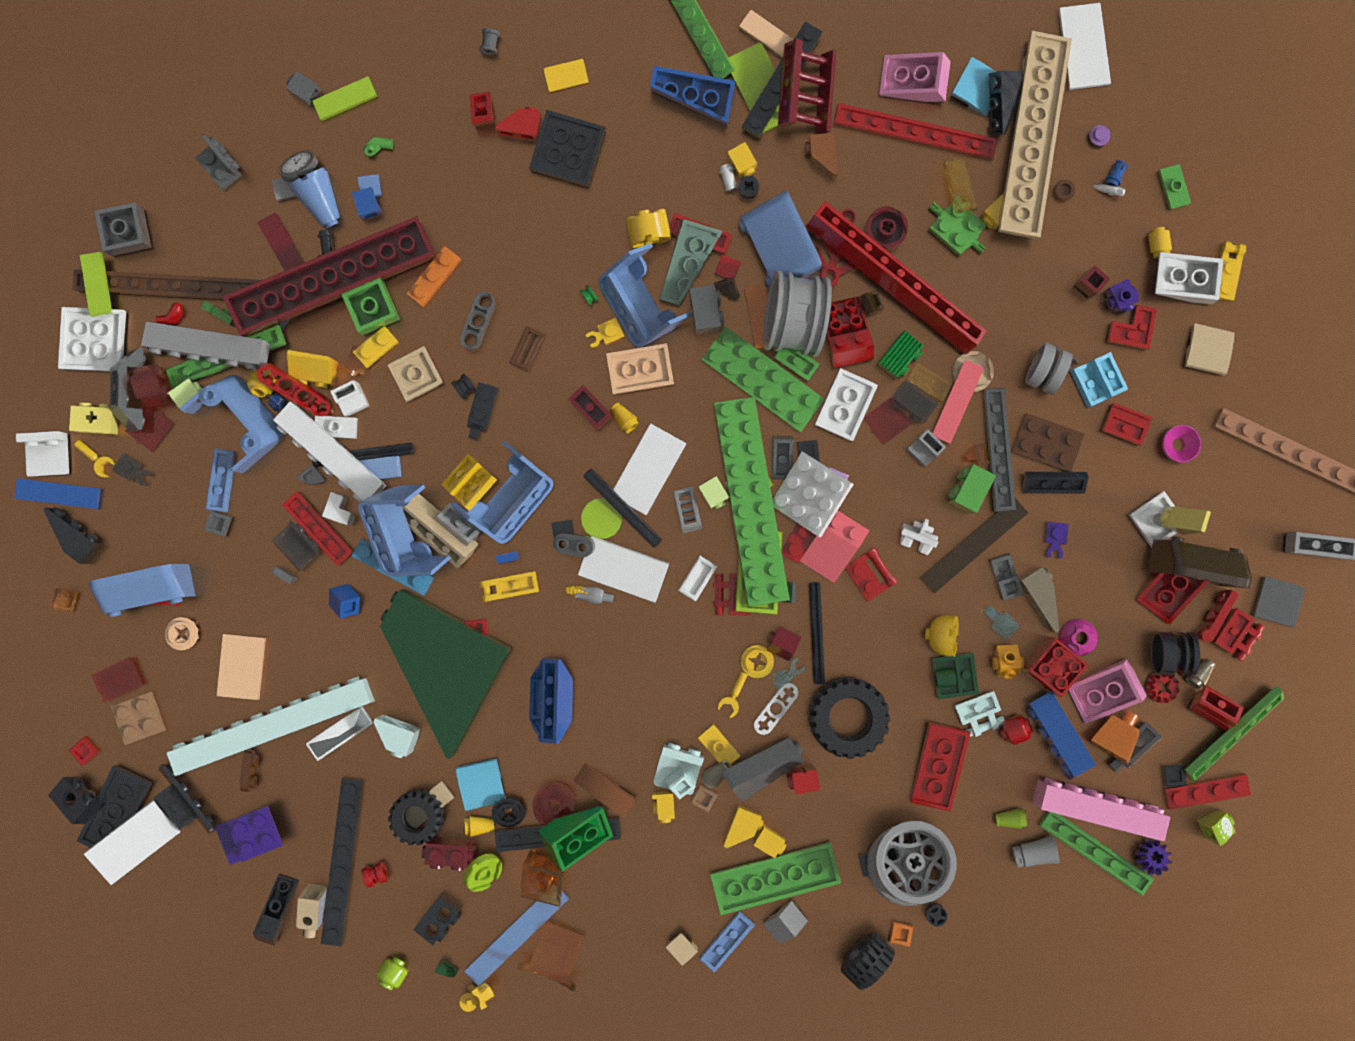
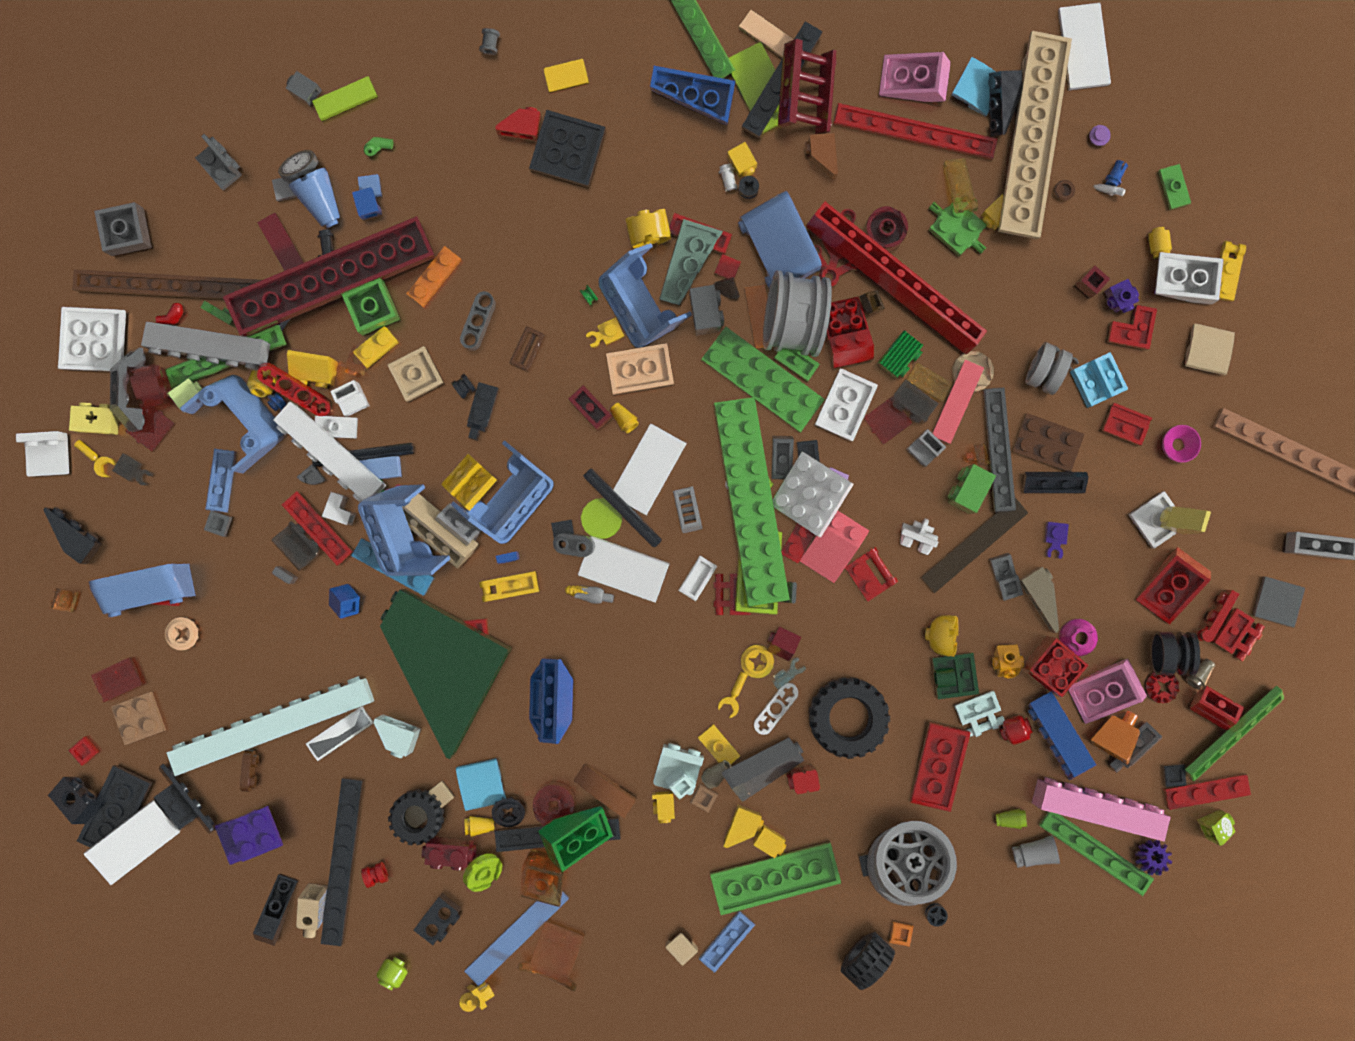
(57, 493): blue tile -> none
(96, 284): lime tile -> none
(241, 666): light nougat tile -> none
(446, 969): dark green tile -> none
(481, 109): red slope -> none
(714, 493): yellowish green brick -> none
(785, 923): light grey piece -> none
(817, 633): black axle -> none
(1002, 624): clear light blue plate -> none
(1200, 563): dark brown windscreen -> none

